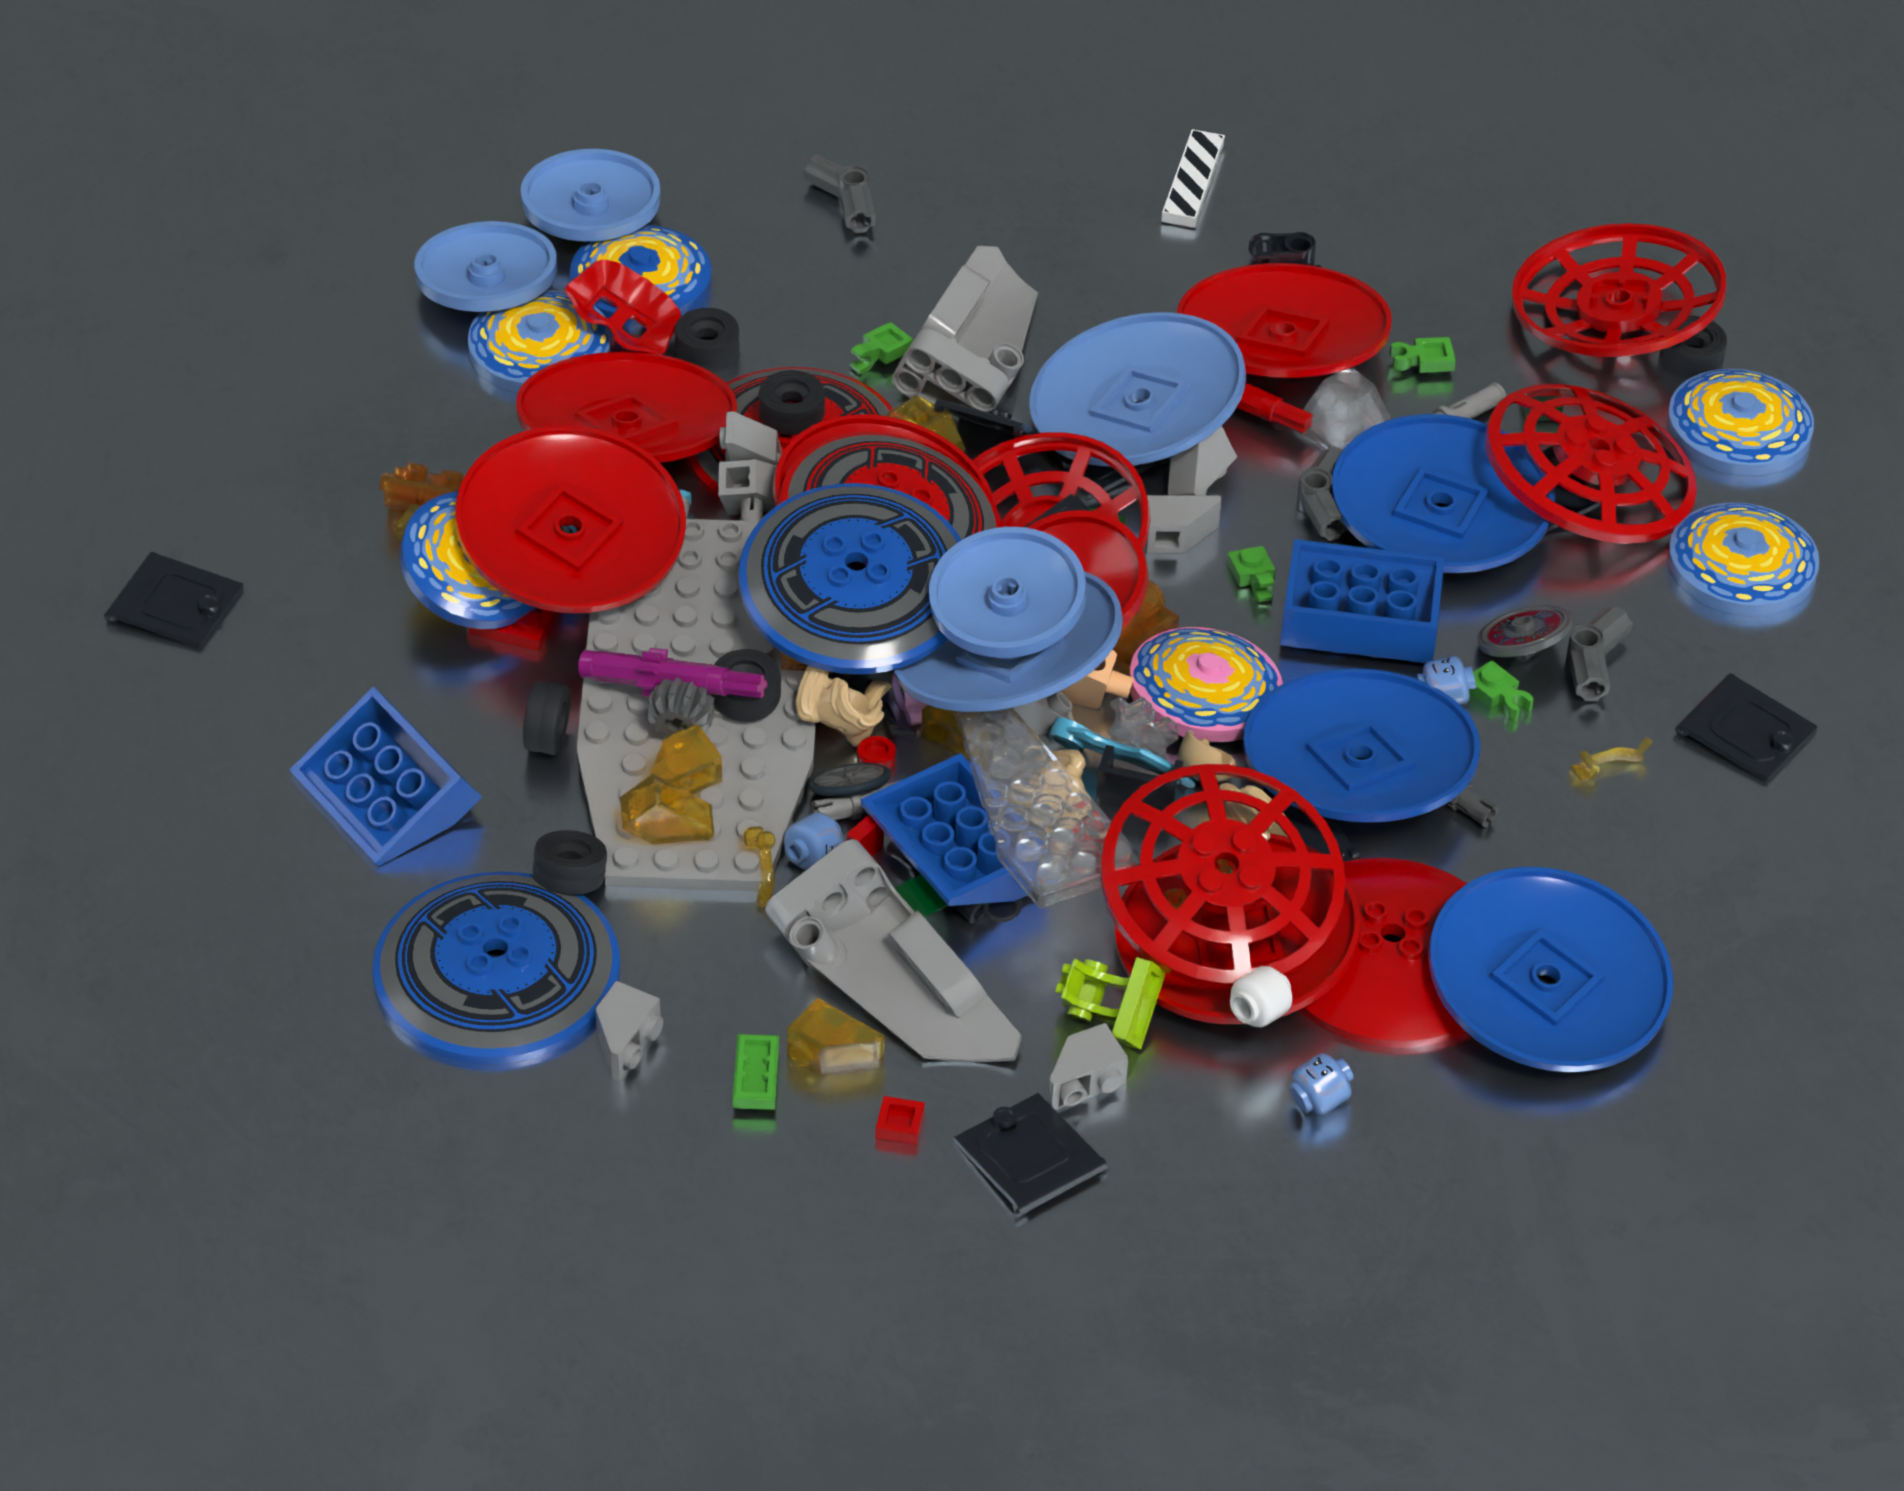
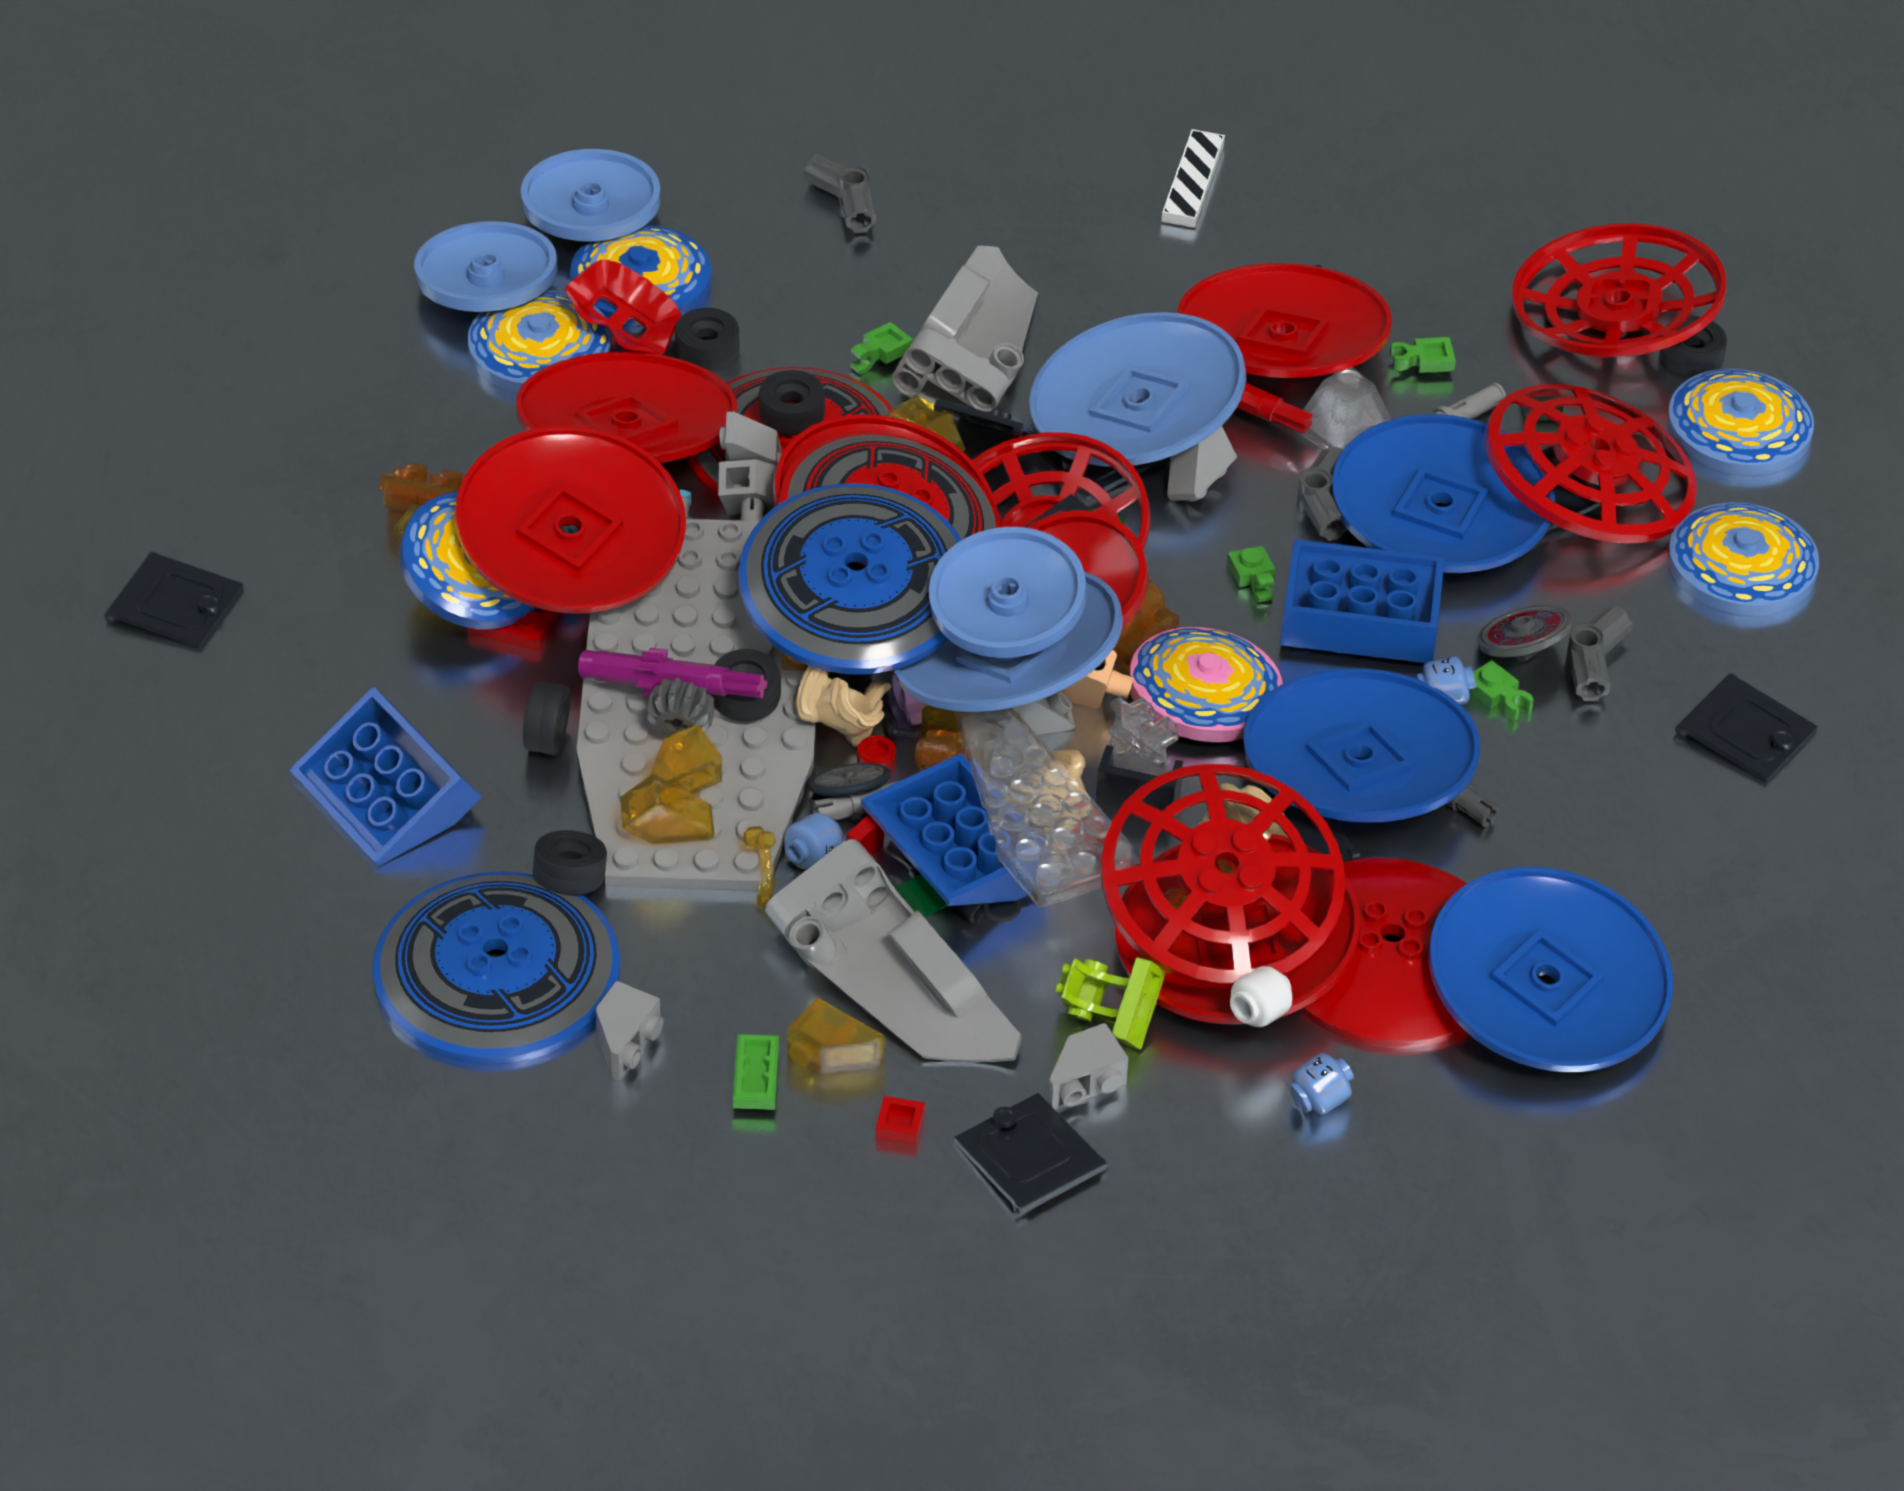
(939, 746): none -> clear orange head
(1078, 737): medium azure piece -> none
(1181, 521): light grey slope -> none
(1200, 752): tan hair -> none
(1283, 248): black piece -> none
(1589, 769): clear yellow piece -> none

